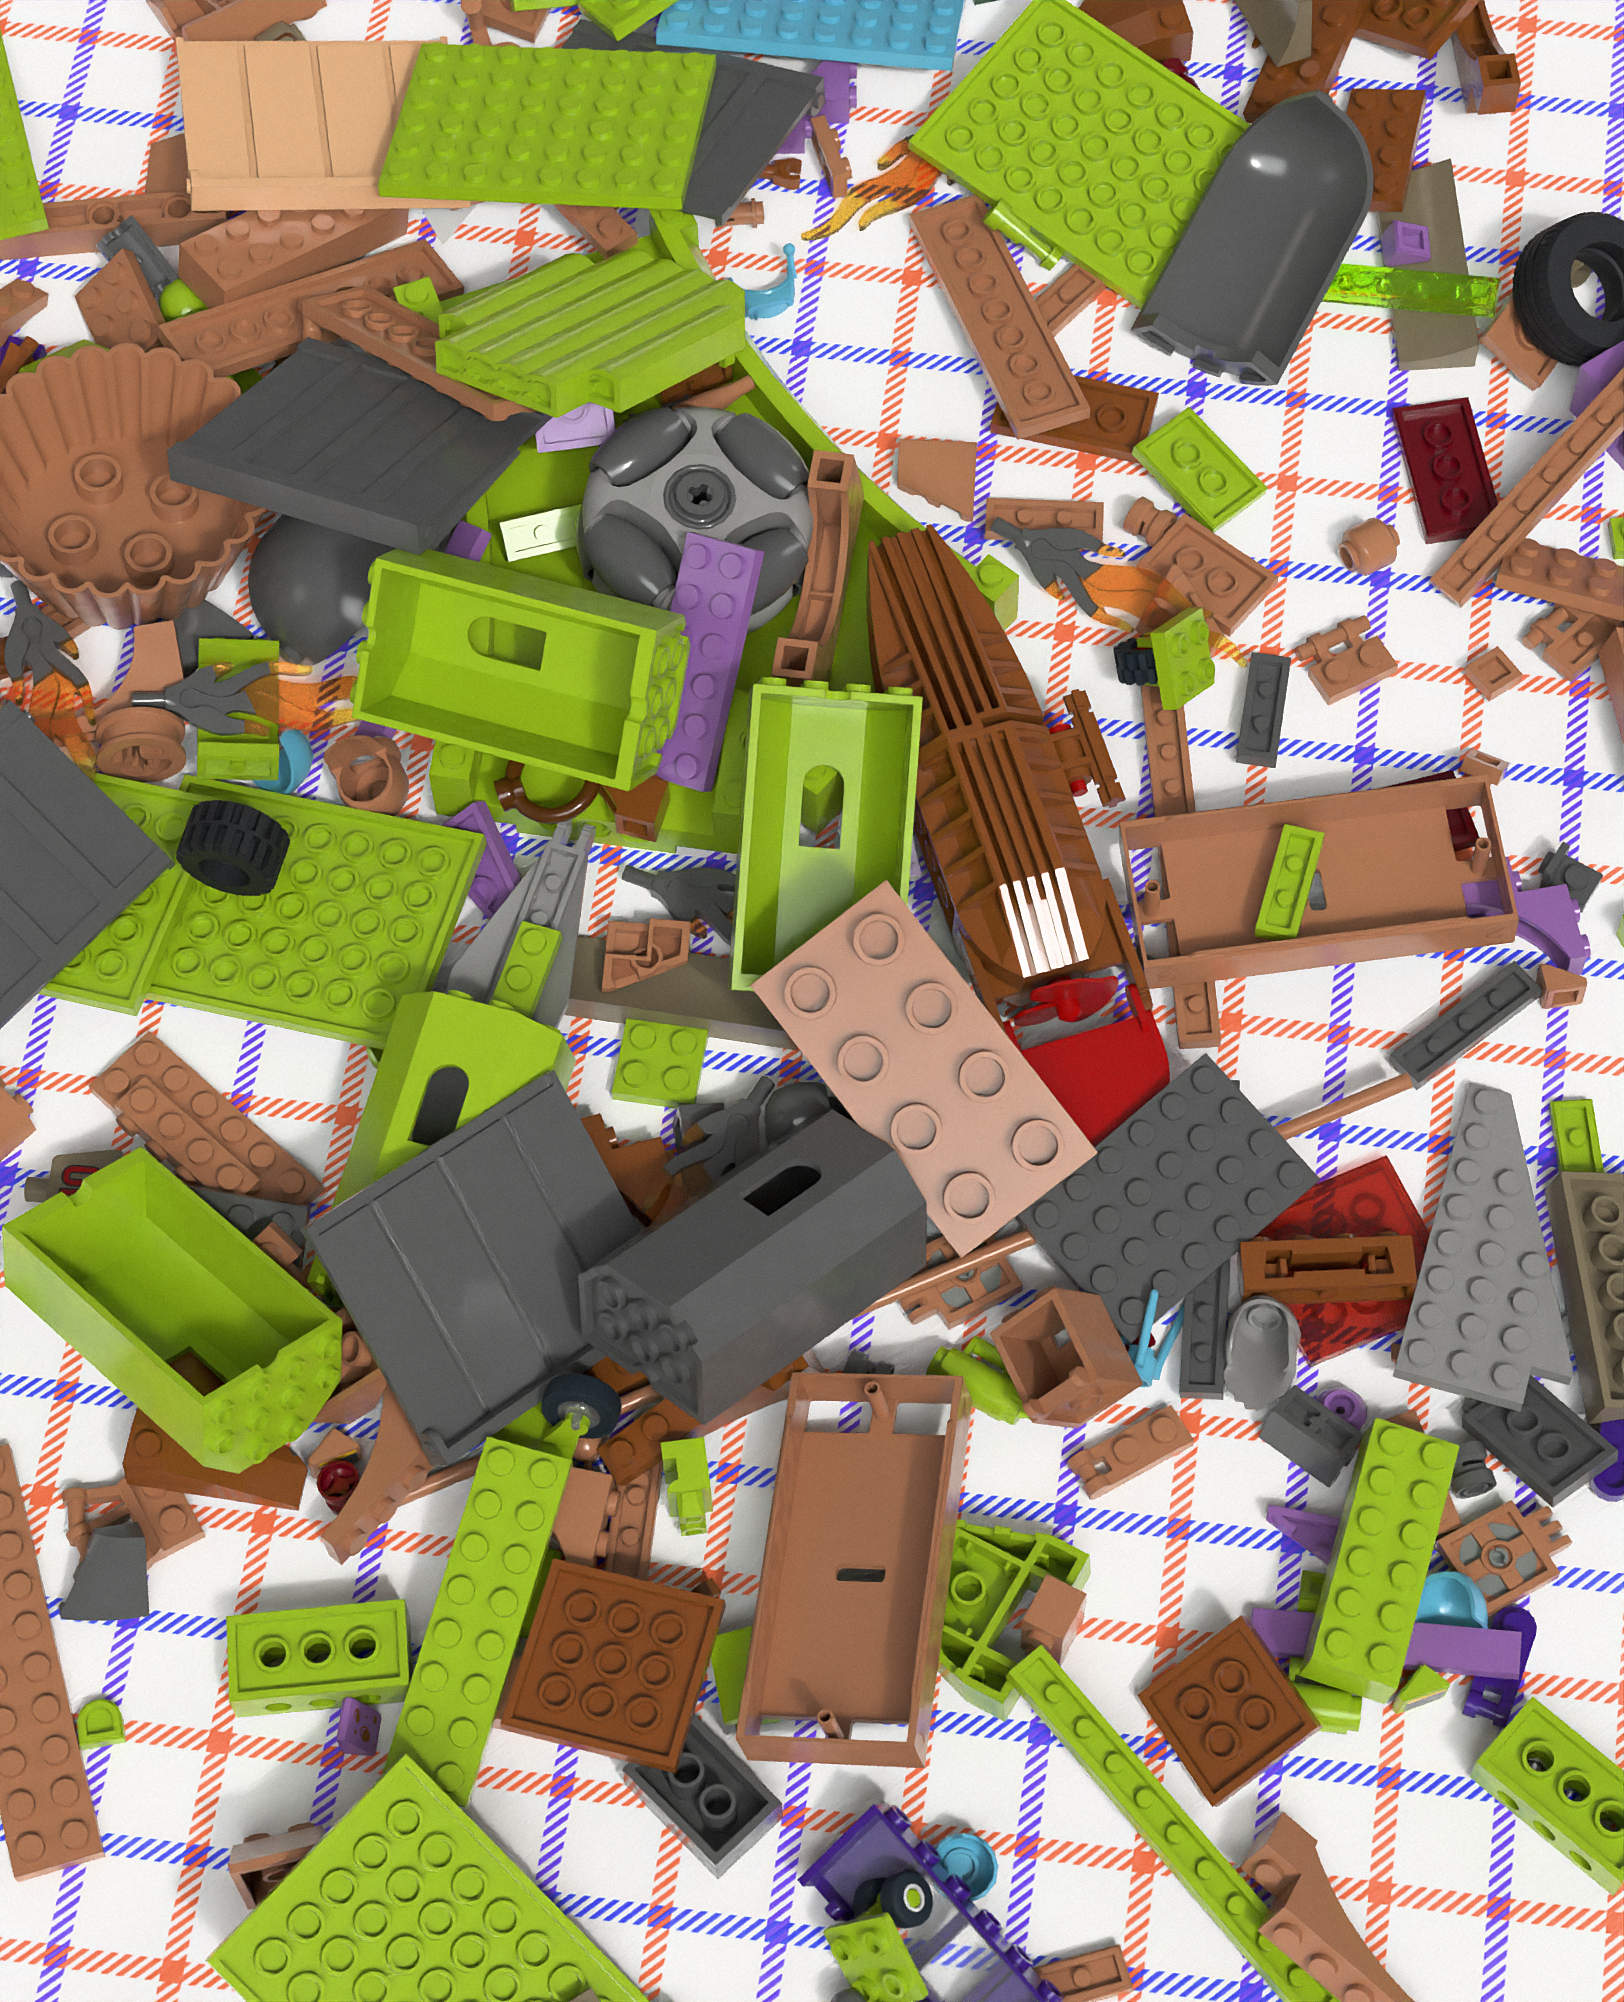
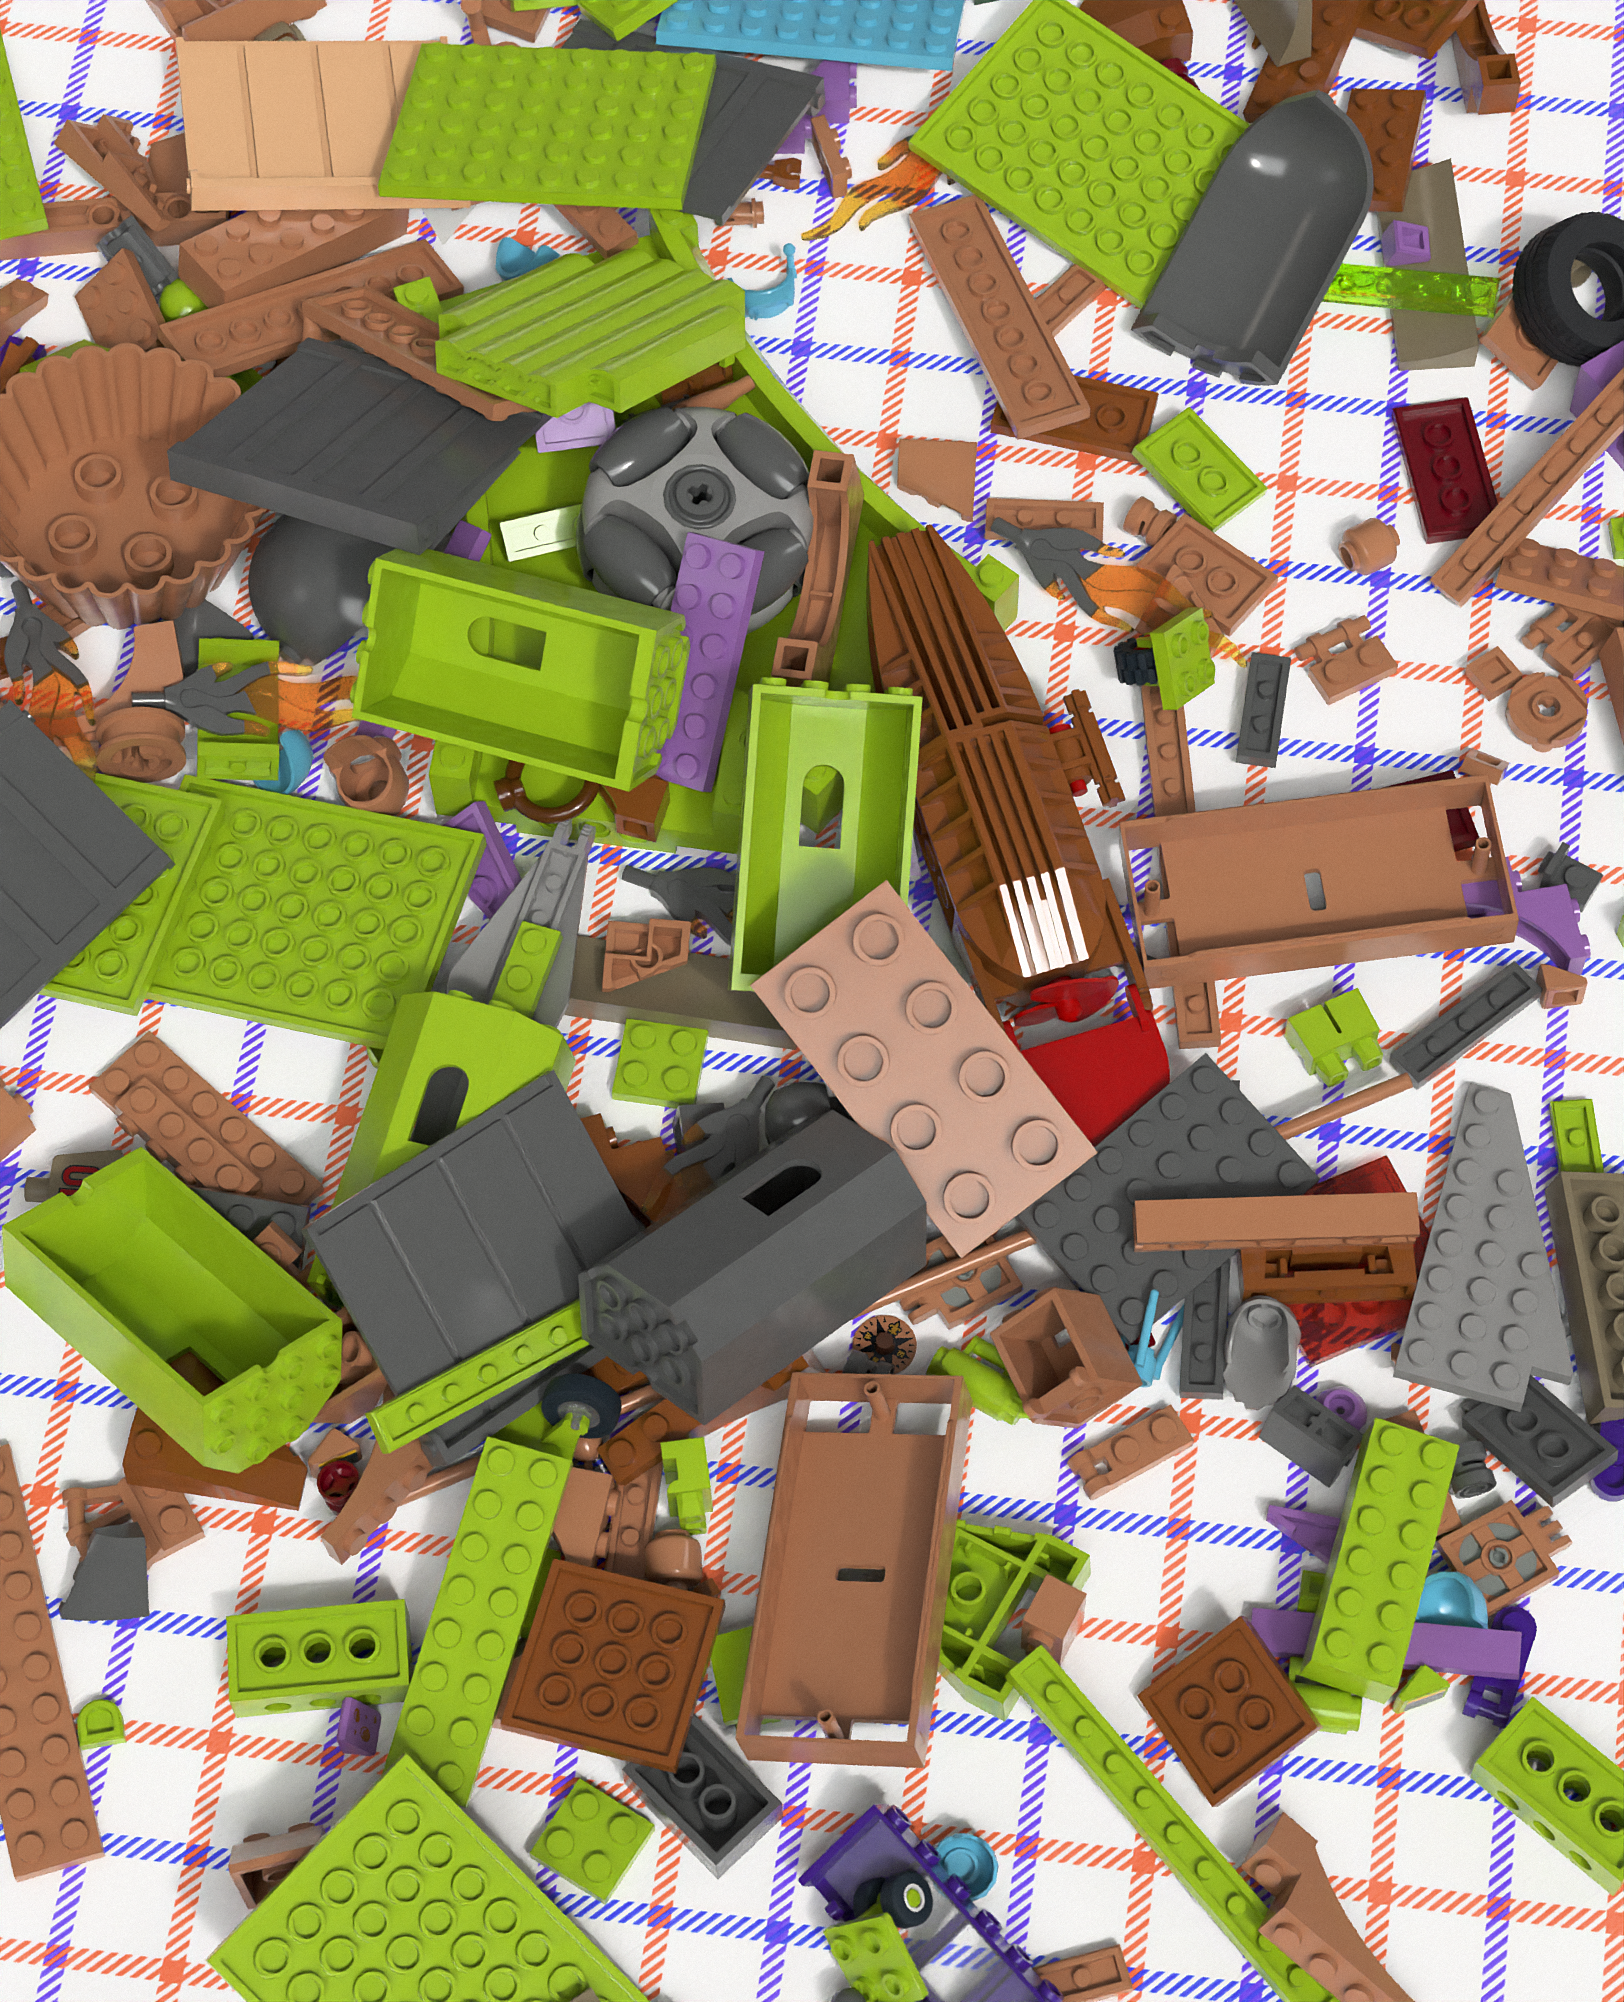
(113, 160): none -> nougat wedge
(233, 848): black tyre -> none
(477, 1378): none -> lime tile
(515, 259): none -> medium azure helmet
(592, 1841): none -> lime plate
(674, 1559): none -> nougat head
(887, 1340): none -> piece
(1003, 219): lime piece -> none
(1275, 1222): none -> nougat piece
(1289, 883): lime plate -> none
(1335, 1034): none -> lime hips
(1543, 731): none -> nougat plate

